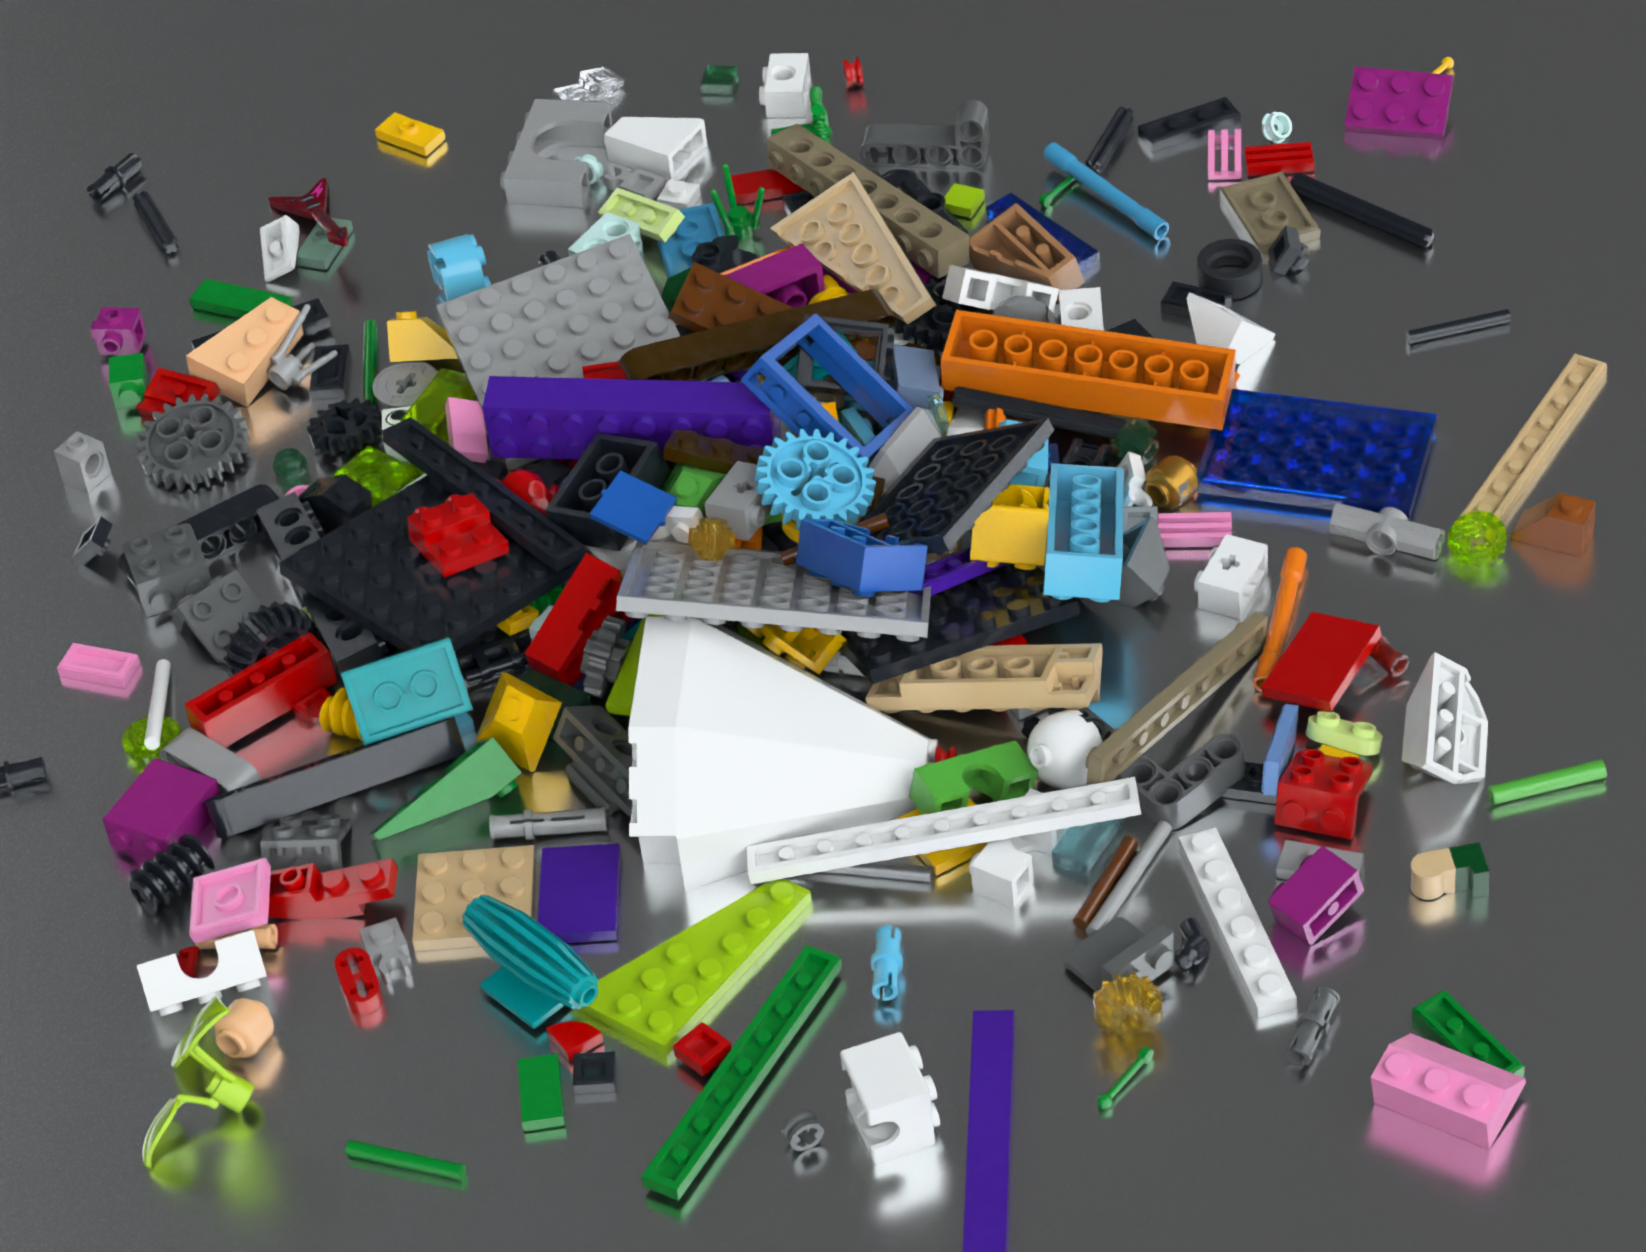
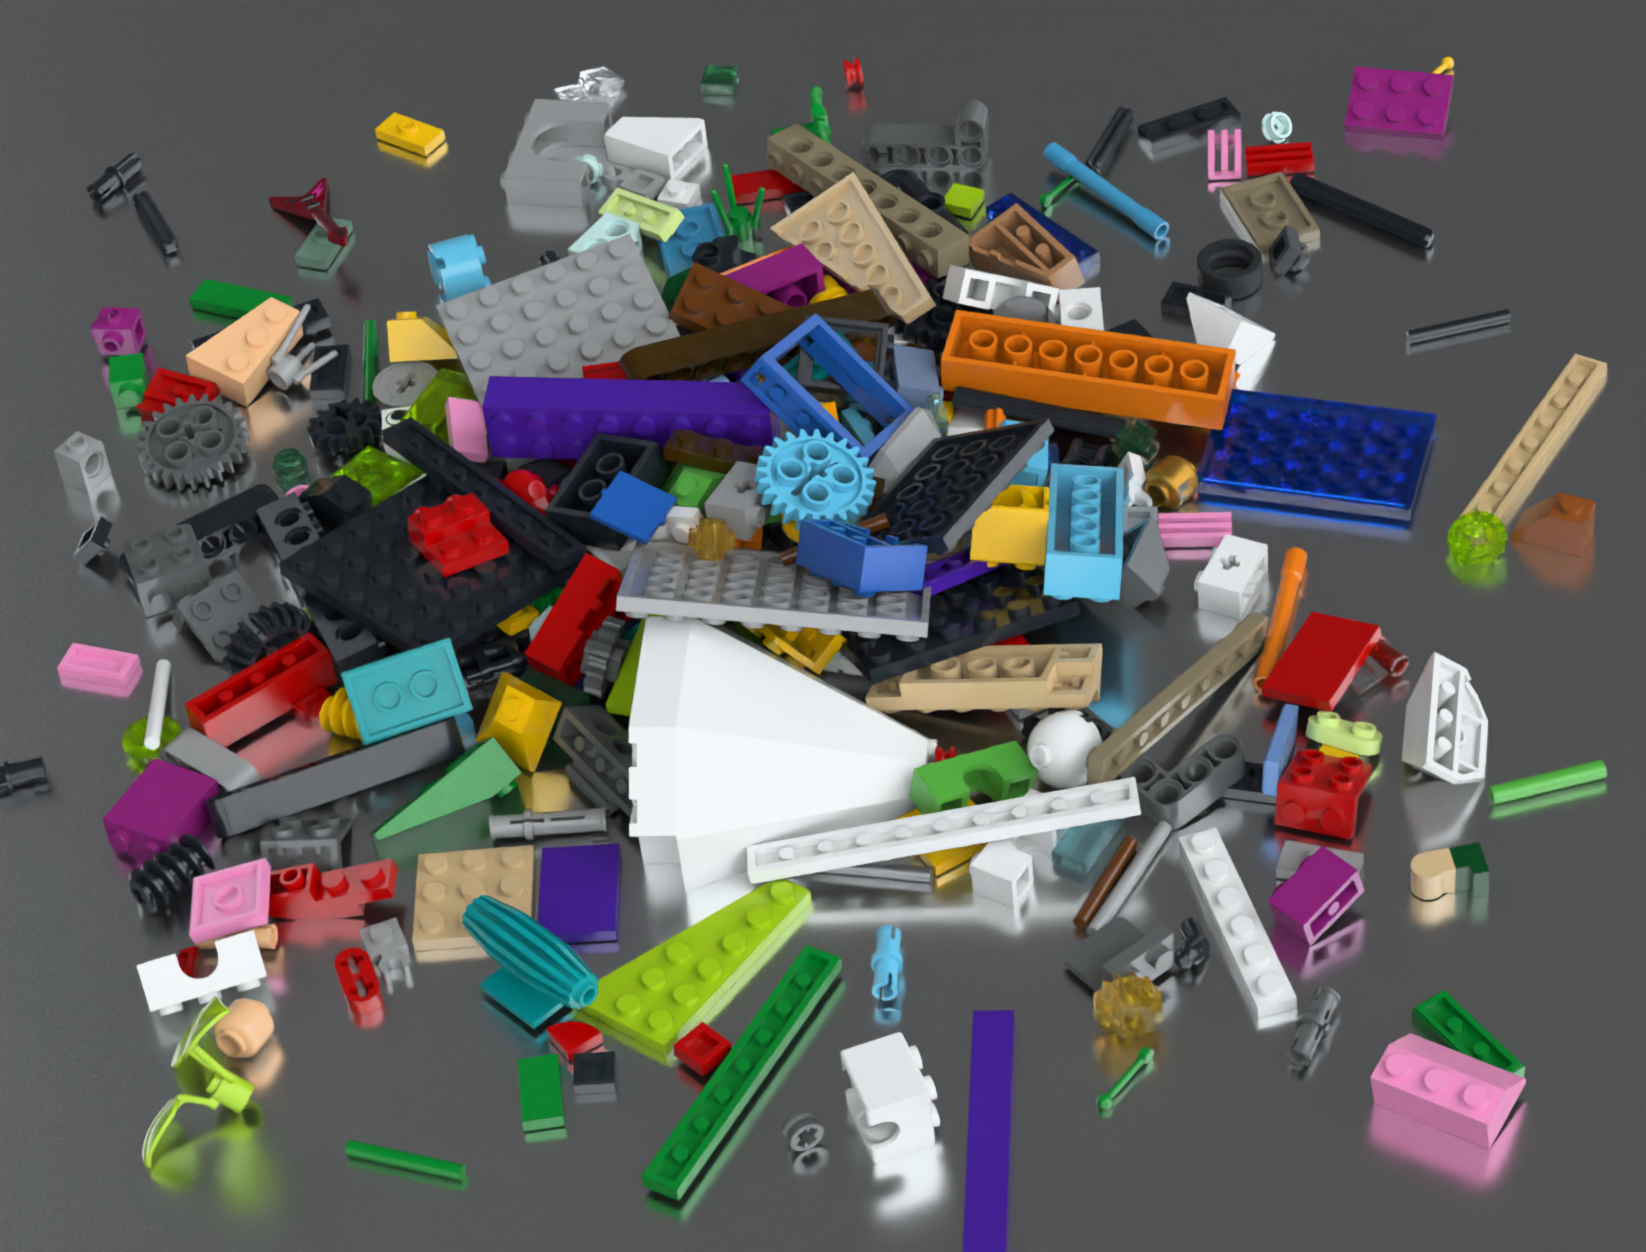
(279, 247): white slope -> none
(786, 85): white brick -> none
(1387, 531): light grey piece -> none

